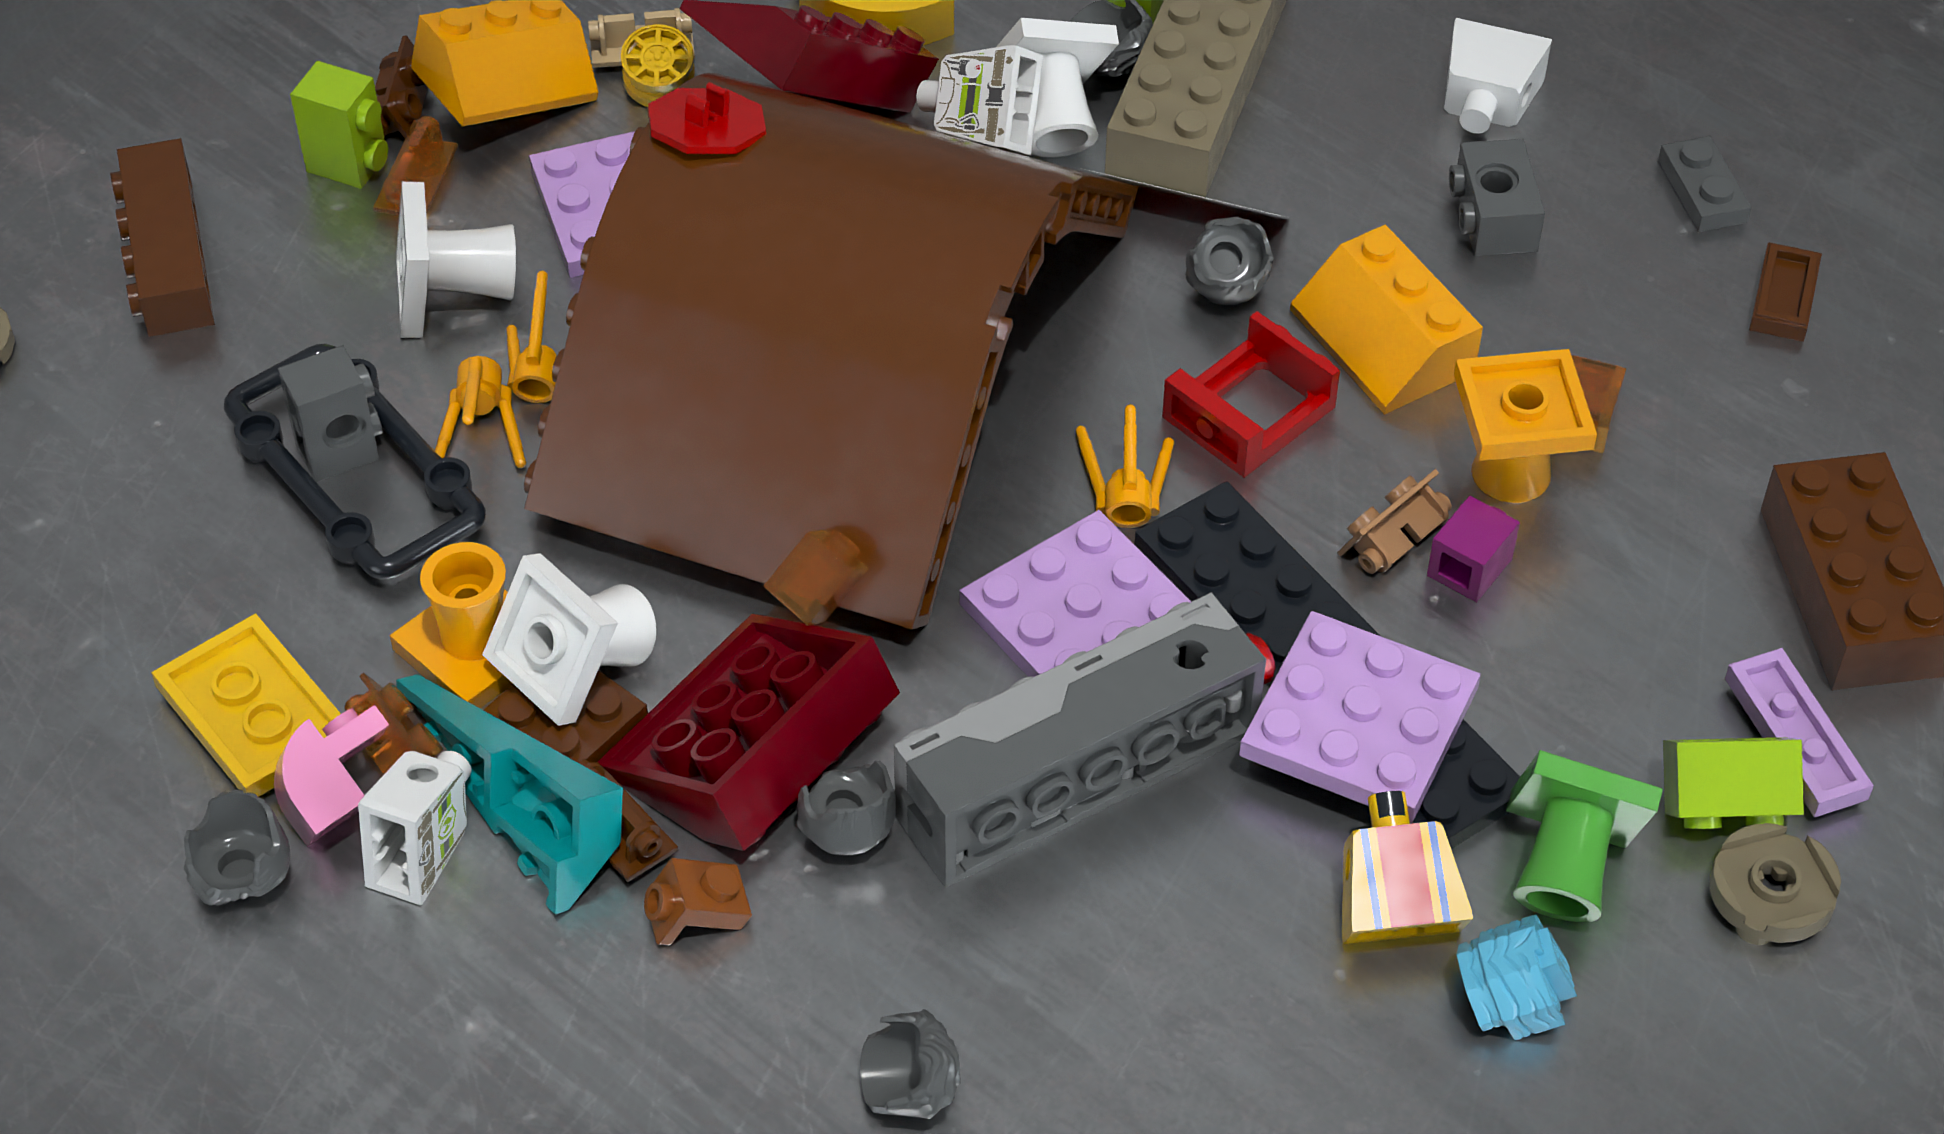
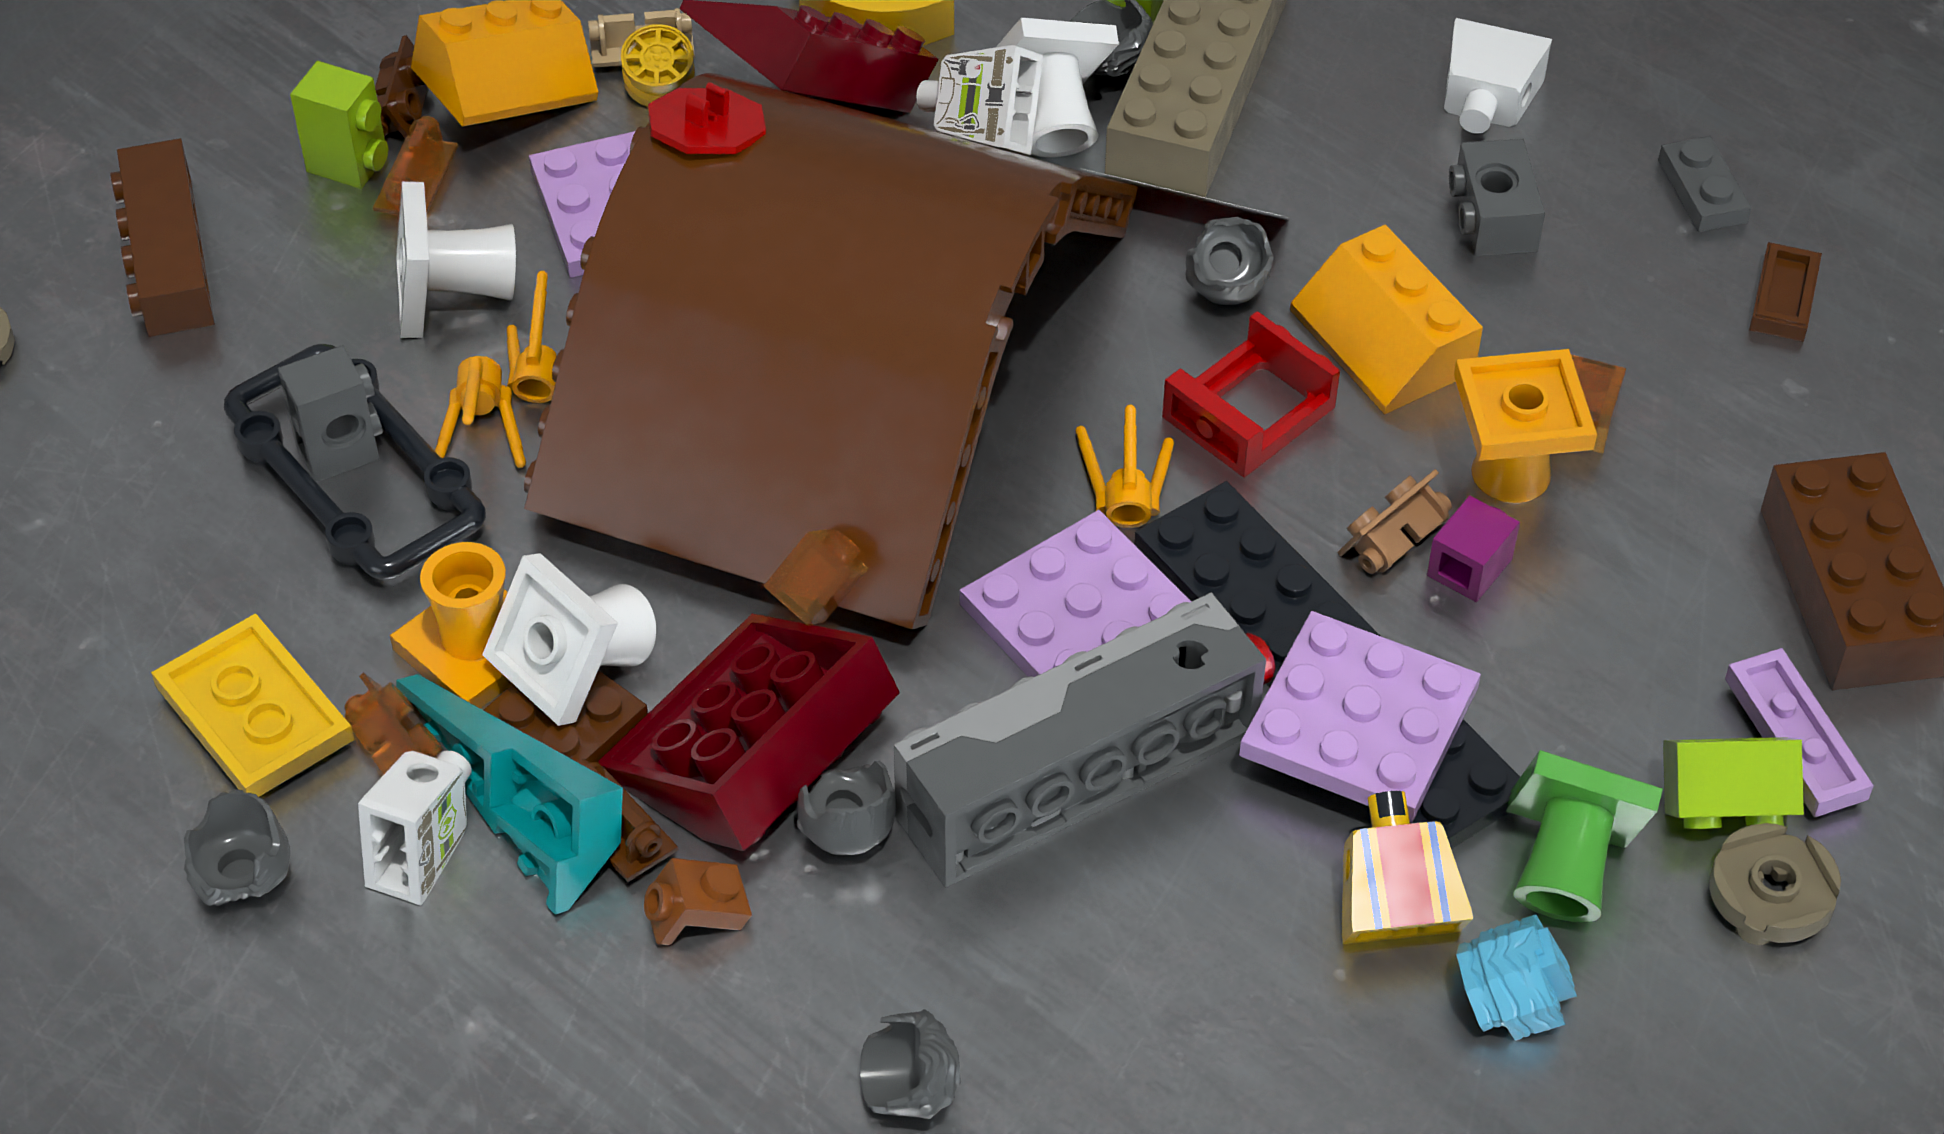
(310, 775): bright pink brick -> none

